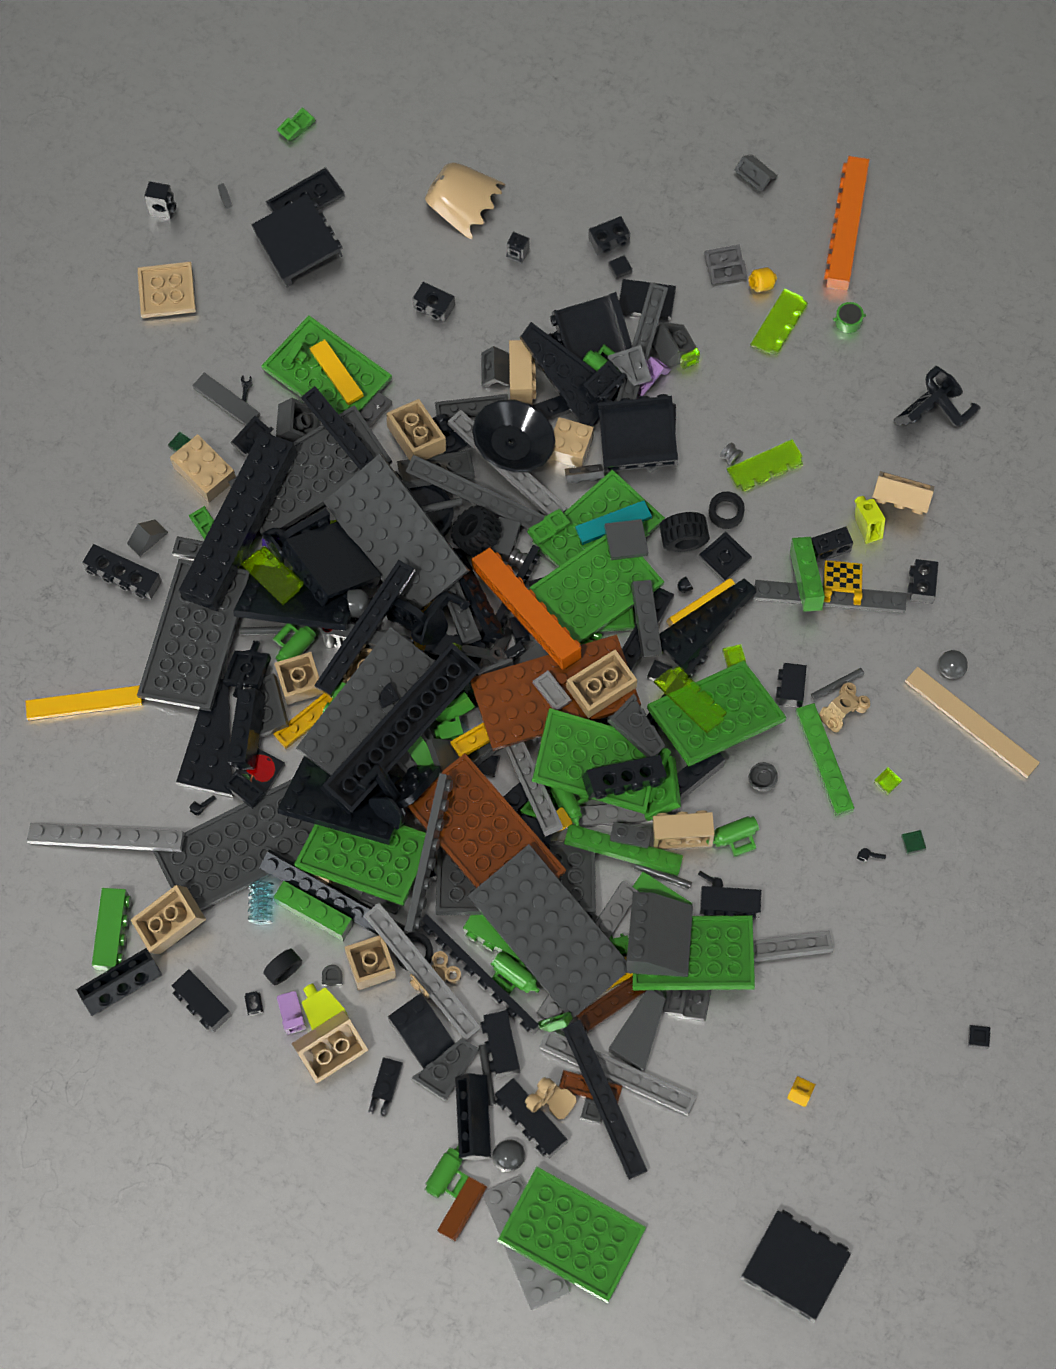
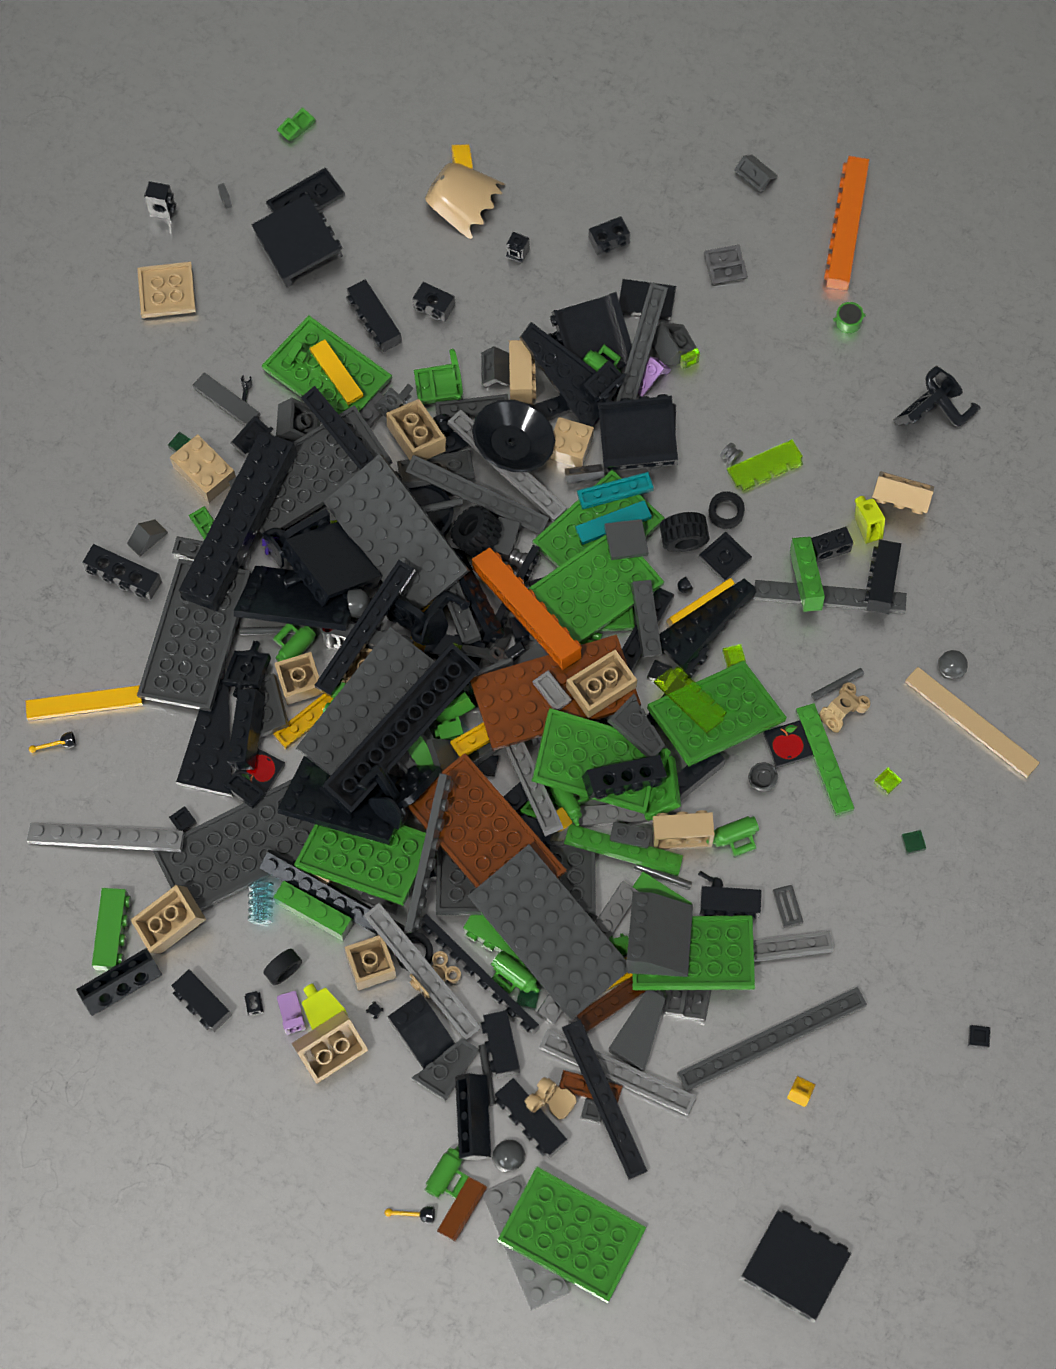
(67, 740): none -> hinge
(182, 819): none -> black plate
(197, 808): black hand -> none
(273, 574): clear neon green windscreen -> none
(332, 976): dark grey tile -> none
(374, 316): none -> black brick
(374, 1010): none -> black piece
(385, 1084): black hinge -> none
(388, 696): black tile -> none
(392, 400): none -> dark grey bracket
(426, 1214): none -> hinge
(439, 382): none -> bright green piece
(462, 155): none -> yellow slope
(528, 1000): none -> clear green tile
(549, 527): bright green slope -> none
(556, 1022): bright green tile -> none
(615, 490): none -> teal tile
(620, 267): black tile -> none
(633, 364): dark grey wing -> none
(762, 279): yellow head -> none
(771, 1039): none -> dark grey plate
(779, 323): clear neon green windscreen -> none
(788, 744): none -> tile
(791, 922): none -> dark grey tile
(792, 685): black brick -> none
(843, 578): yellow flag -> none
(865, 853): black hand -> none
(883, 577): none -> black brick
(926, 581): black brick -> none

